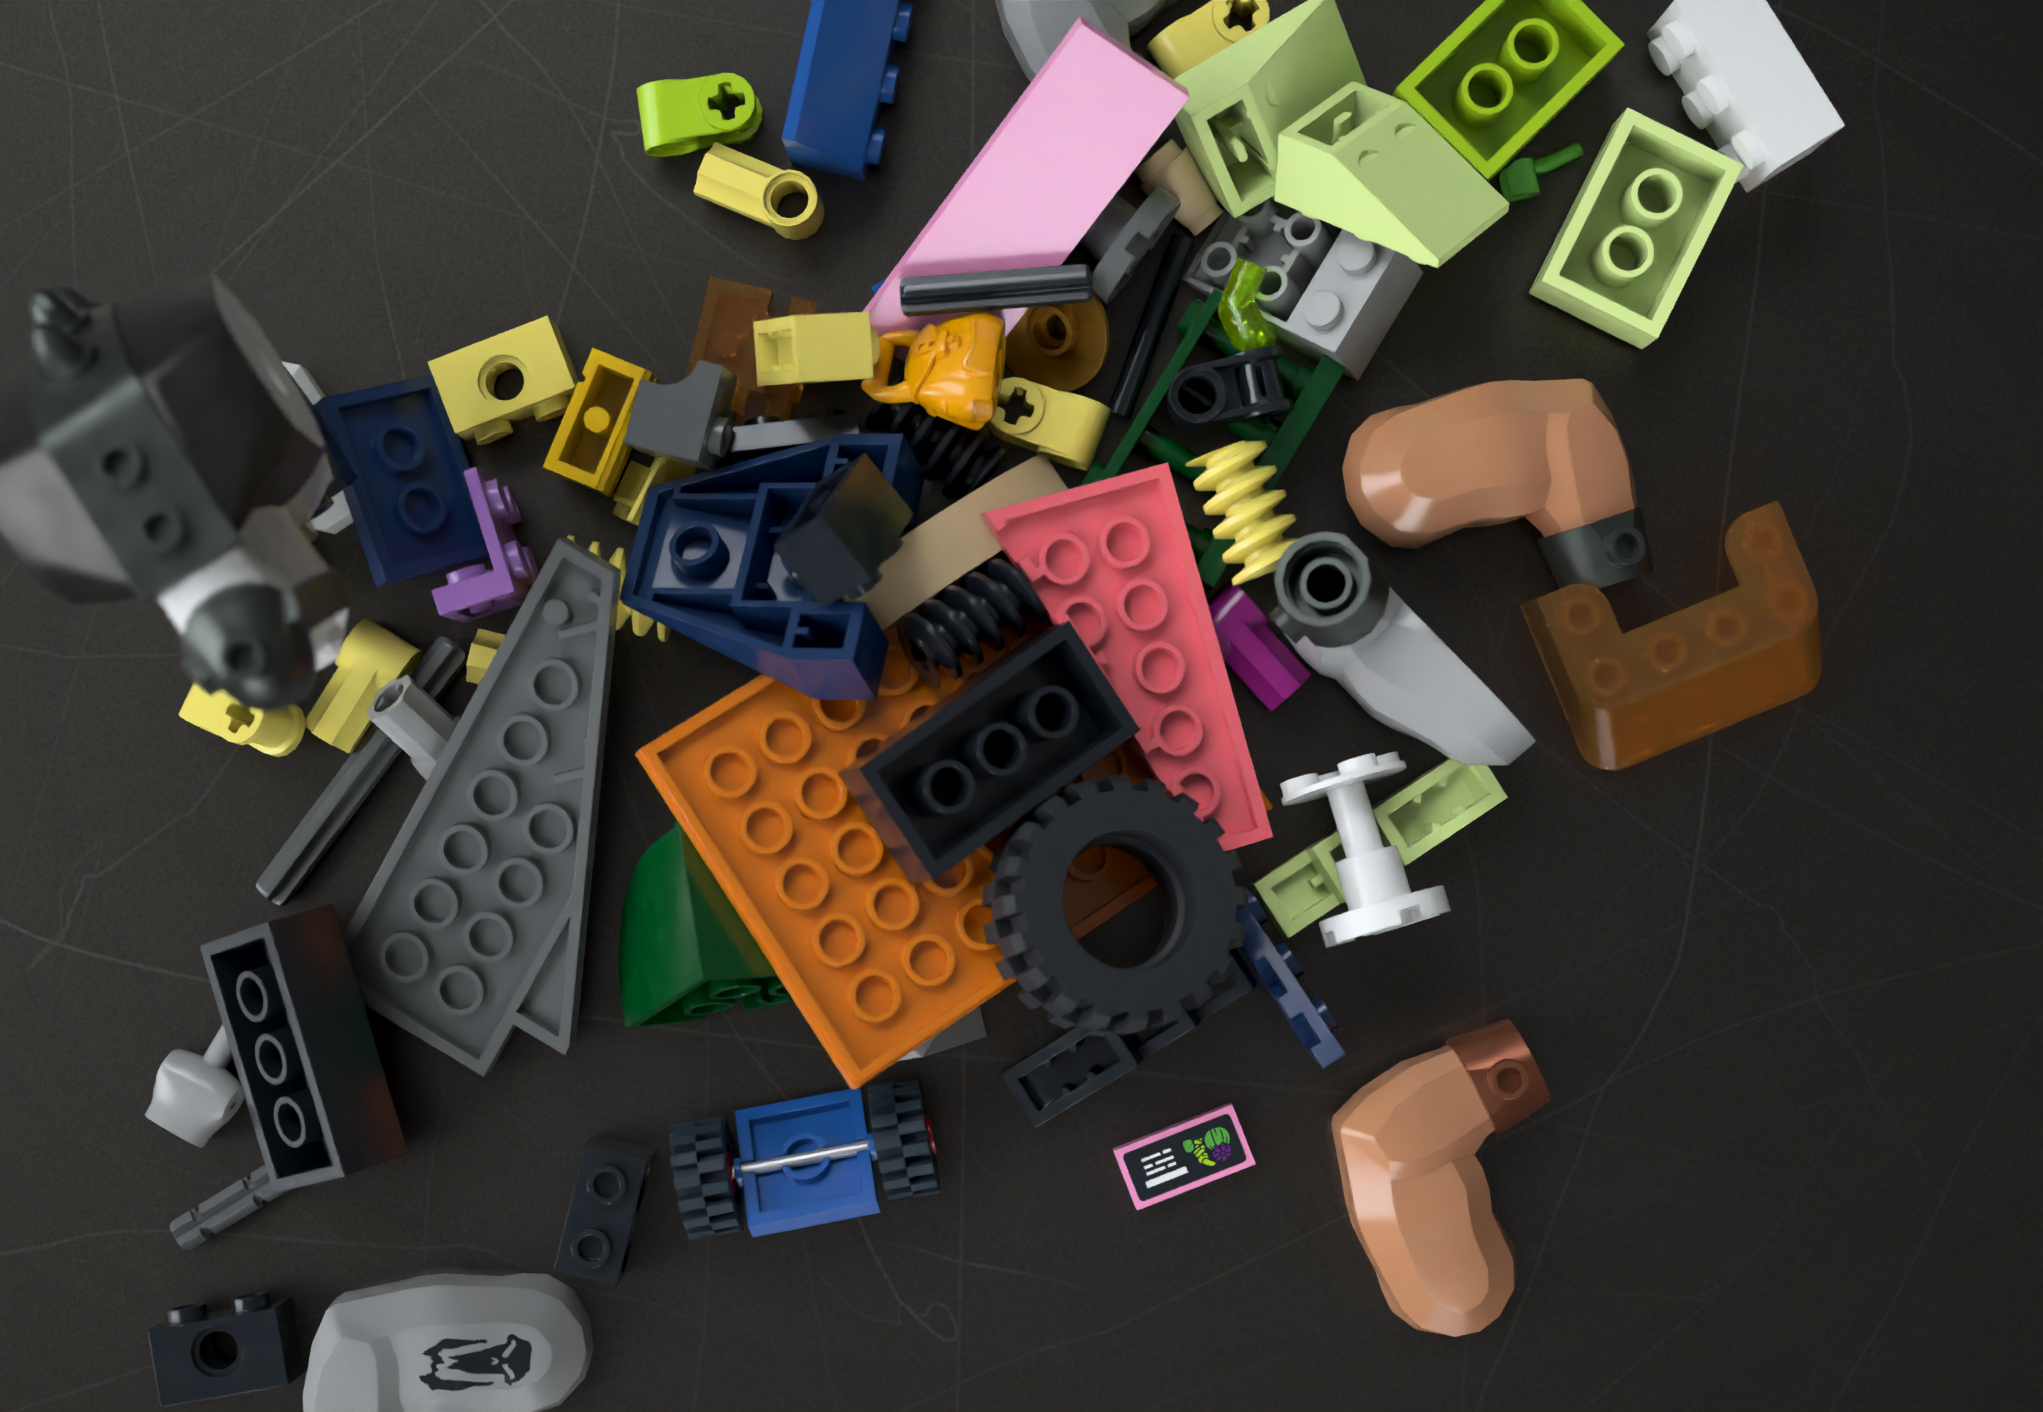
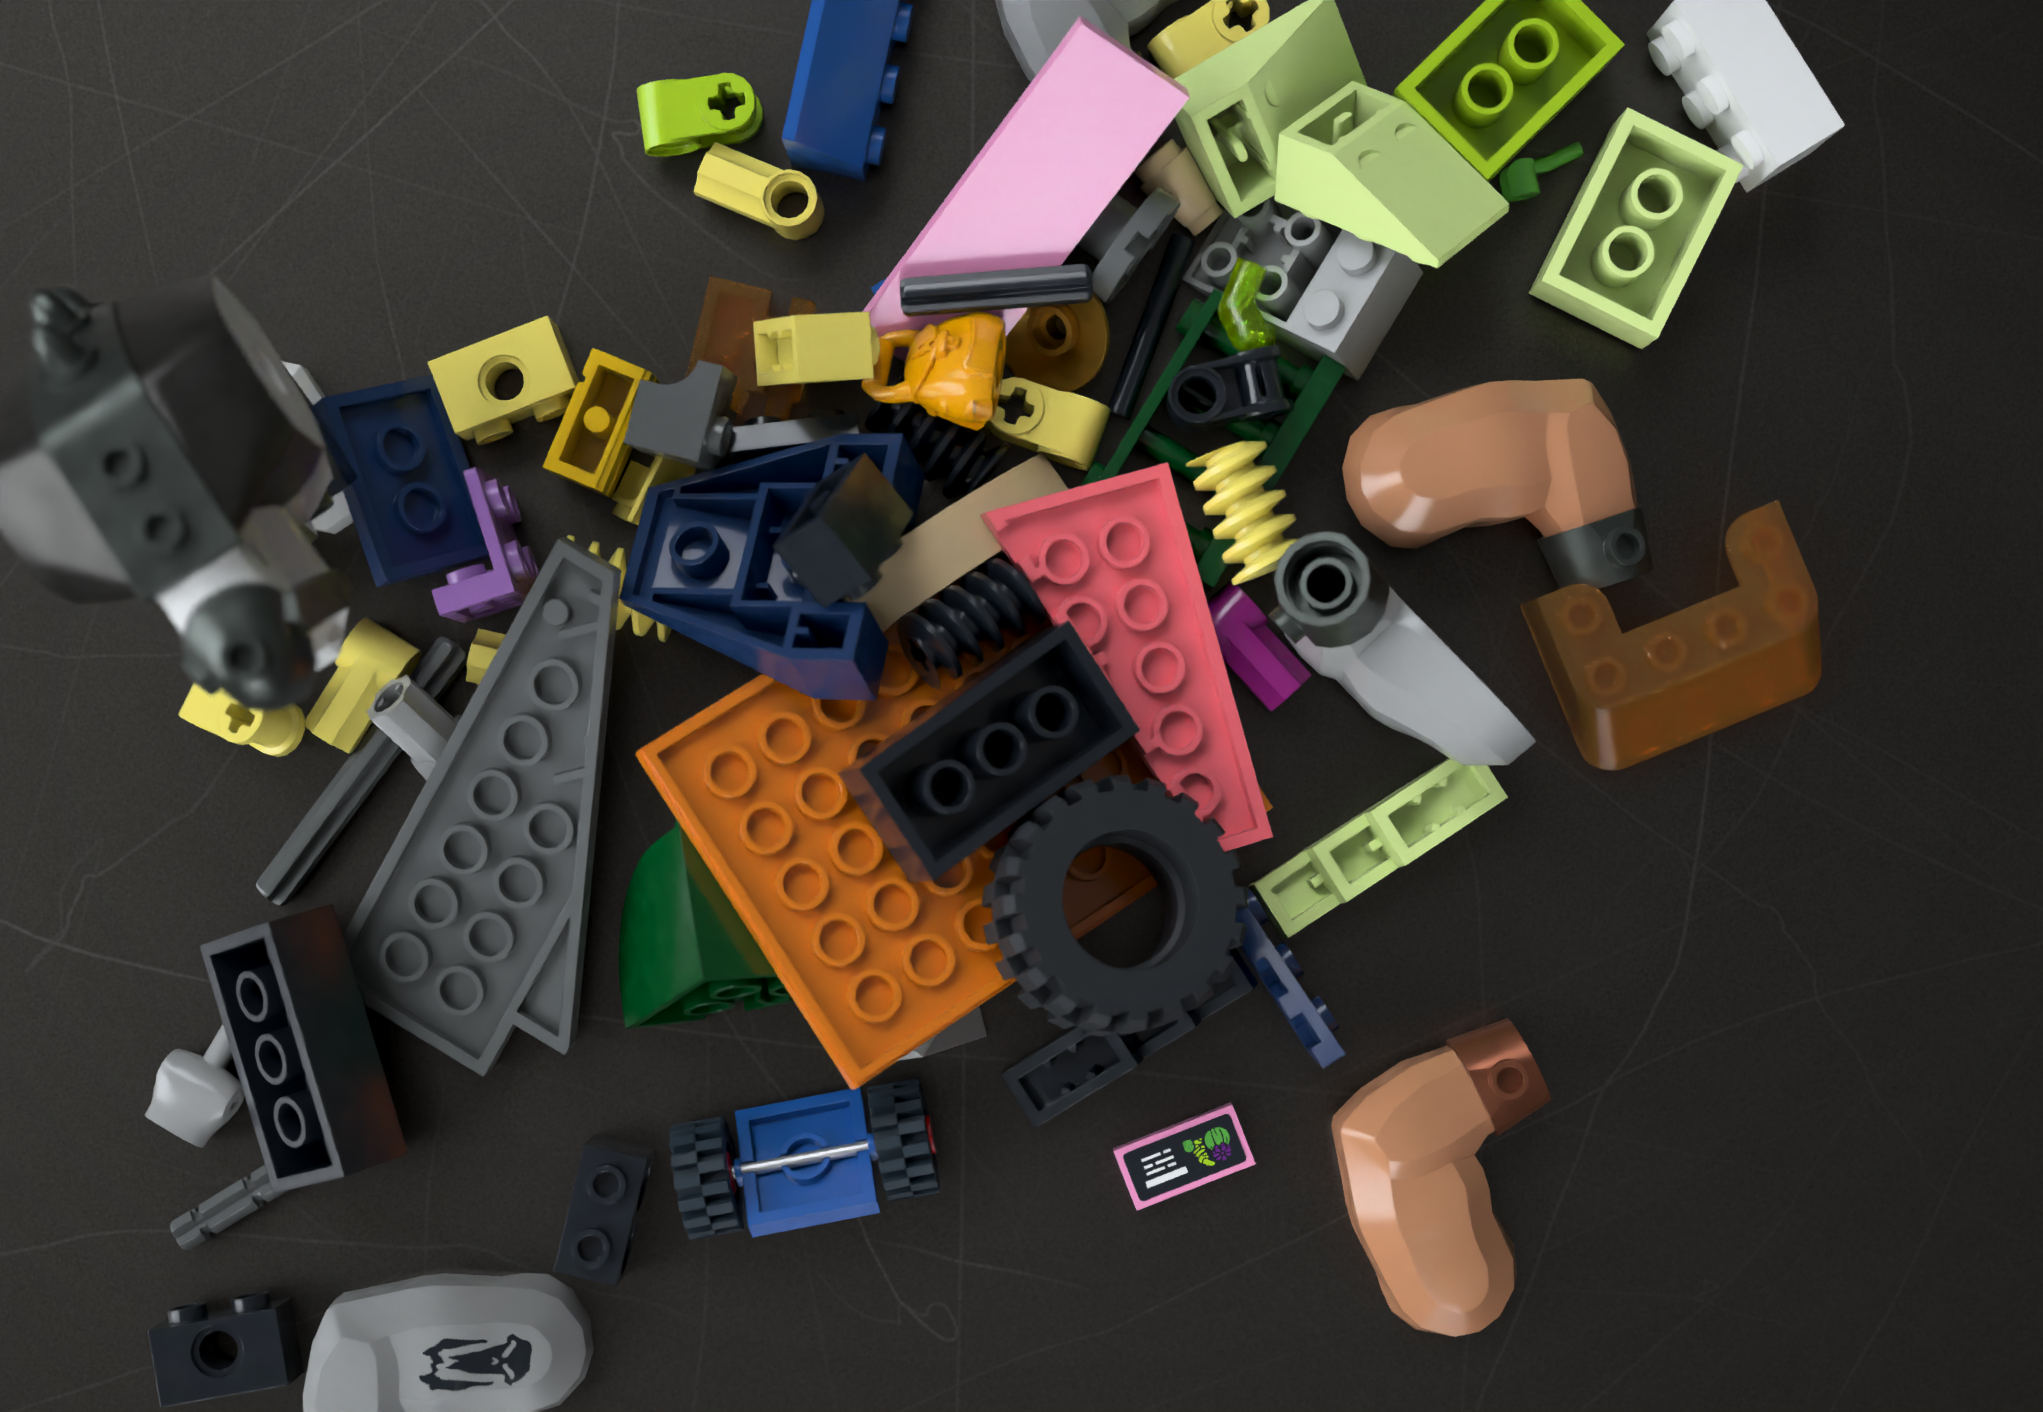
(1371, 873): white piece -> none

